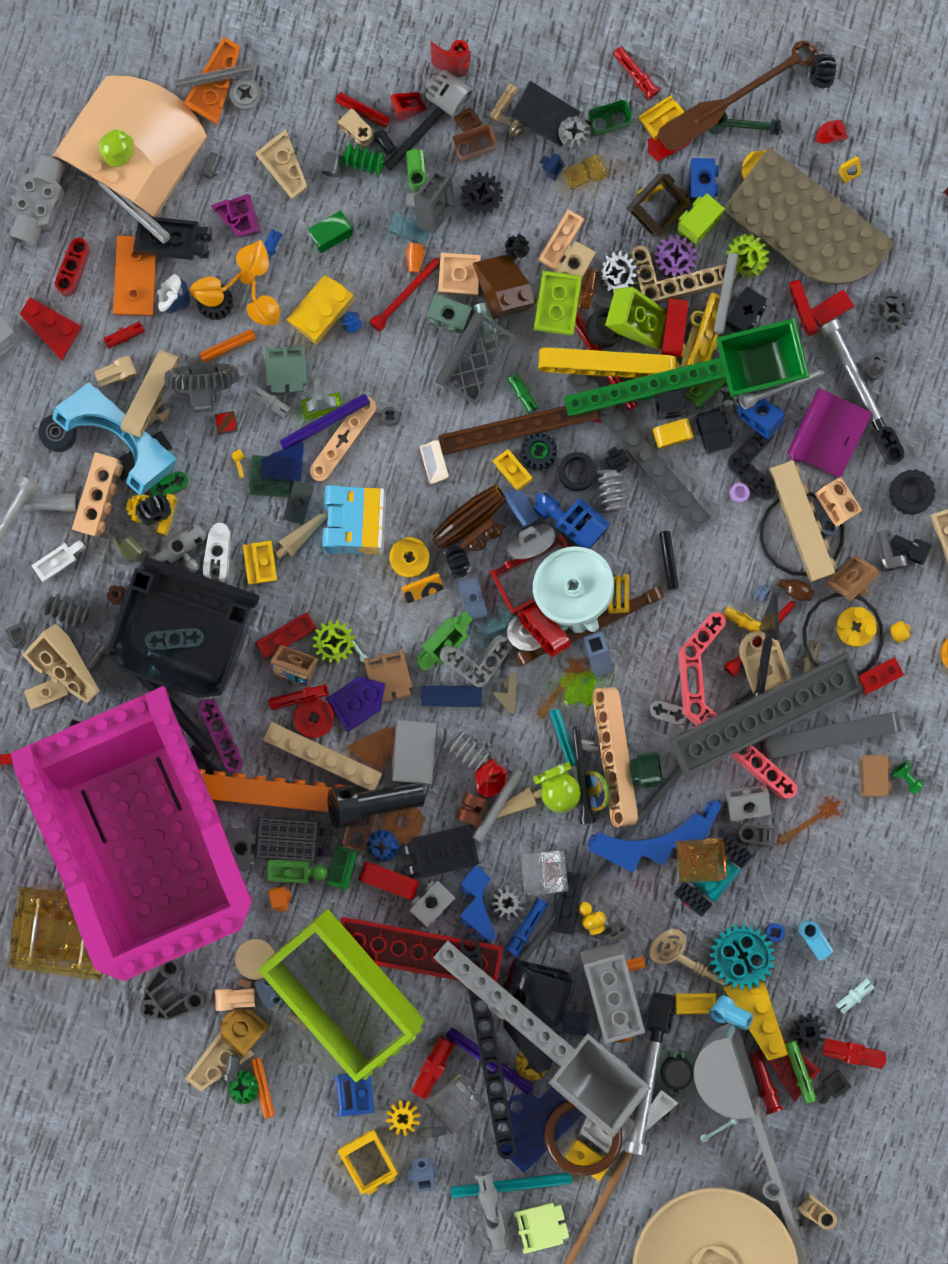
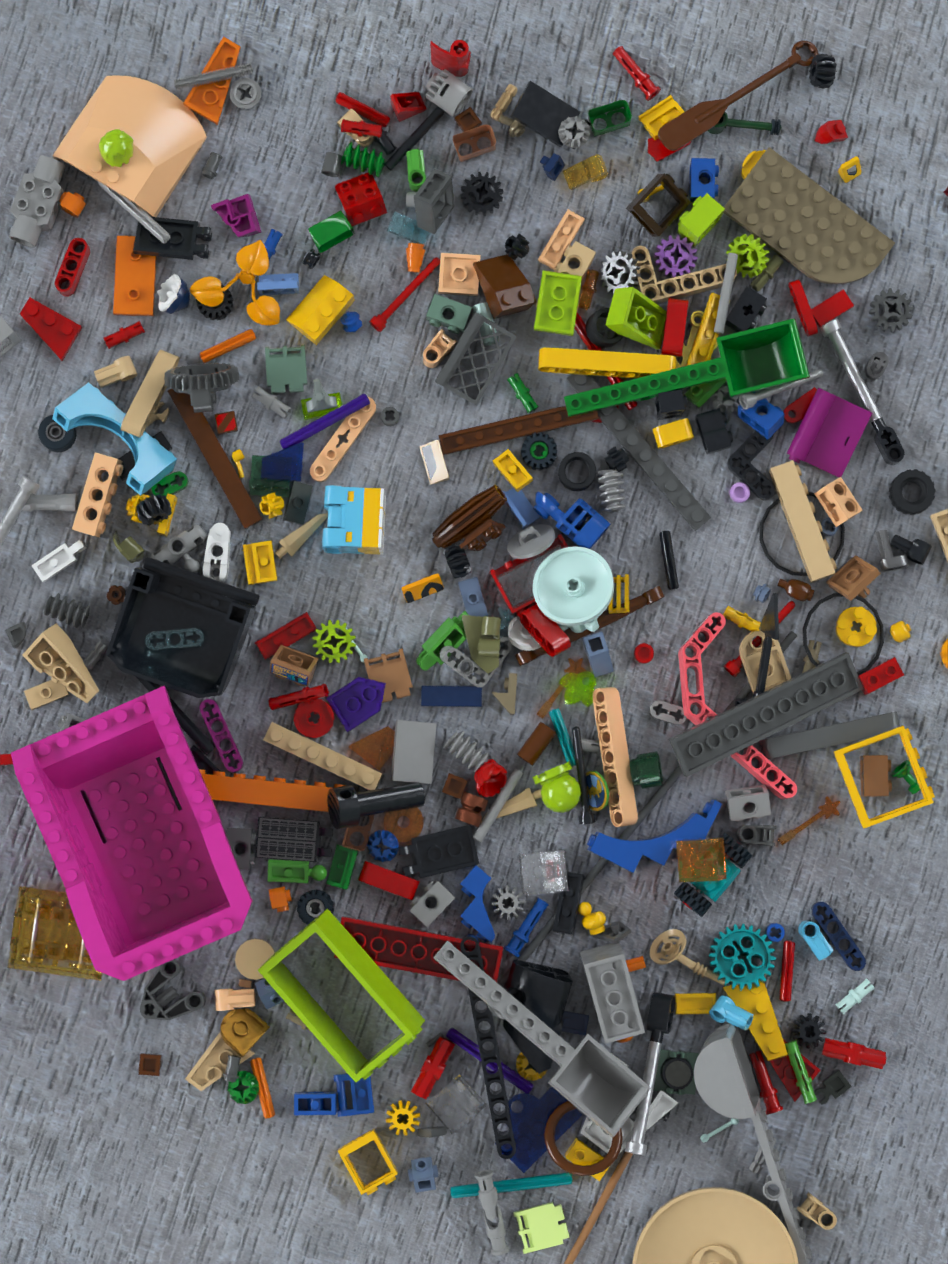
(72, 203): none -> orange plate
(150, 1064): none -> reddish brown tile
(217, 460): none -> reddish brown tile
(272, 505): none -> yellow gear
(278, 284): none -> medium blue bracket
(283, 165): tan wing -> none
(304, 909): none -> black bush
(311, 258): none -> black bush
(315, 1103): none -> blue brick
(361, 128): none -> red pin
(361, 199): none -> red bracket
(403, 547): yellow plate -> none
(441, 346): none -> light nougat piece
(454, 786): none -> reddish brown plate
(483, 640): none -> olive panel
(536, 743): none -> reddish brown pin
(643, 653): none -> red tile
(762, 278): none -> olive axle
(787, 971): none -> red axle
(799, 407): none -> red piece
(836, 937): none -> dark blue beam
(919, 773): none -> yellow window

